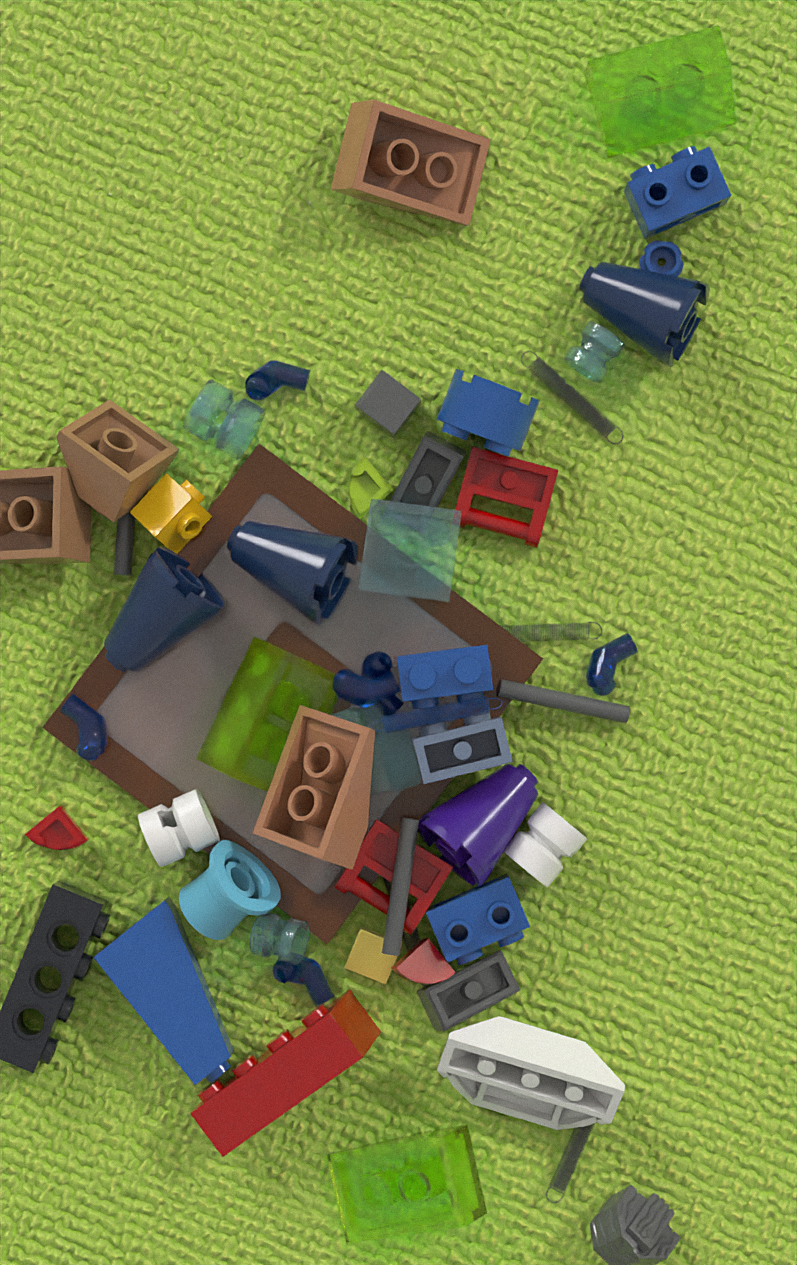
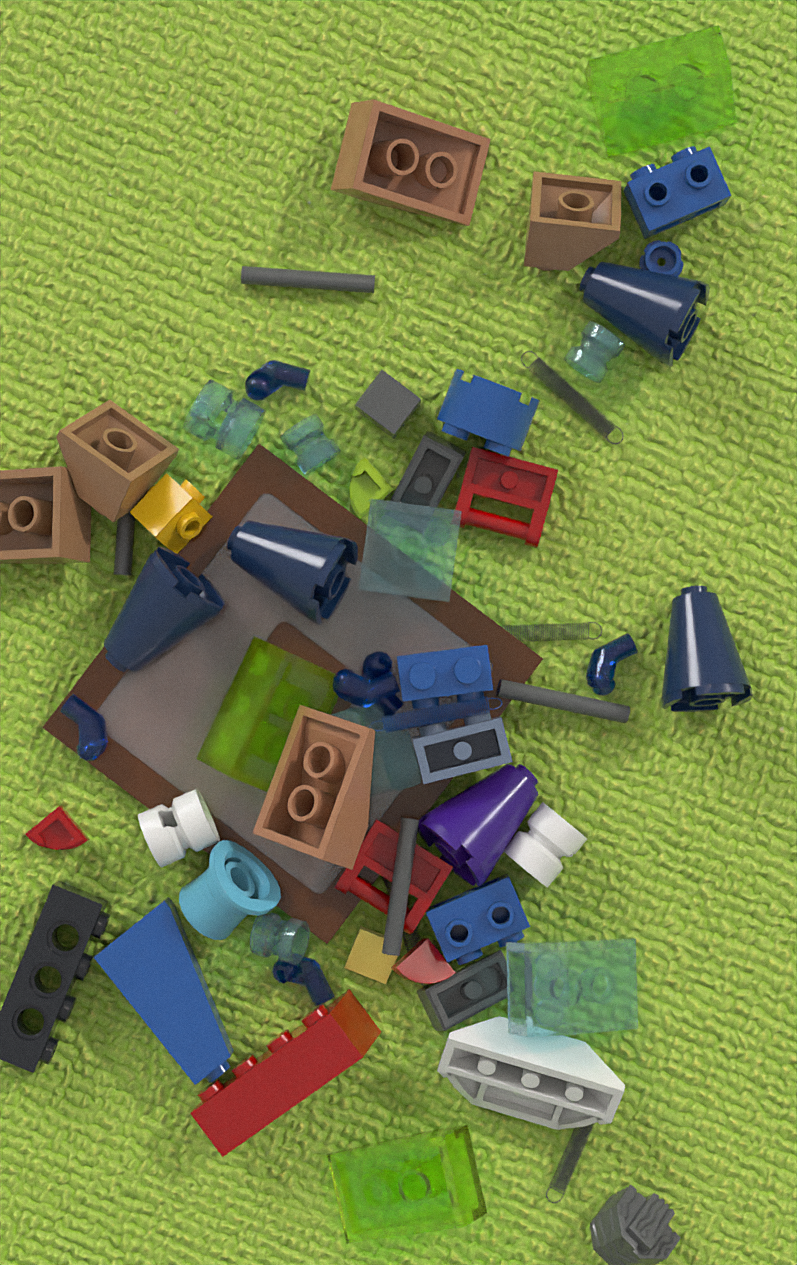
(307, 279): none -> dark grey bar
(310, 444): none -> clear light blue wheel
(570, 219): none -> medium nougat slope
(571, 986): none -> clear light blue slope
(701, 656): none -> dark blue cone

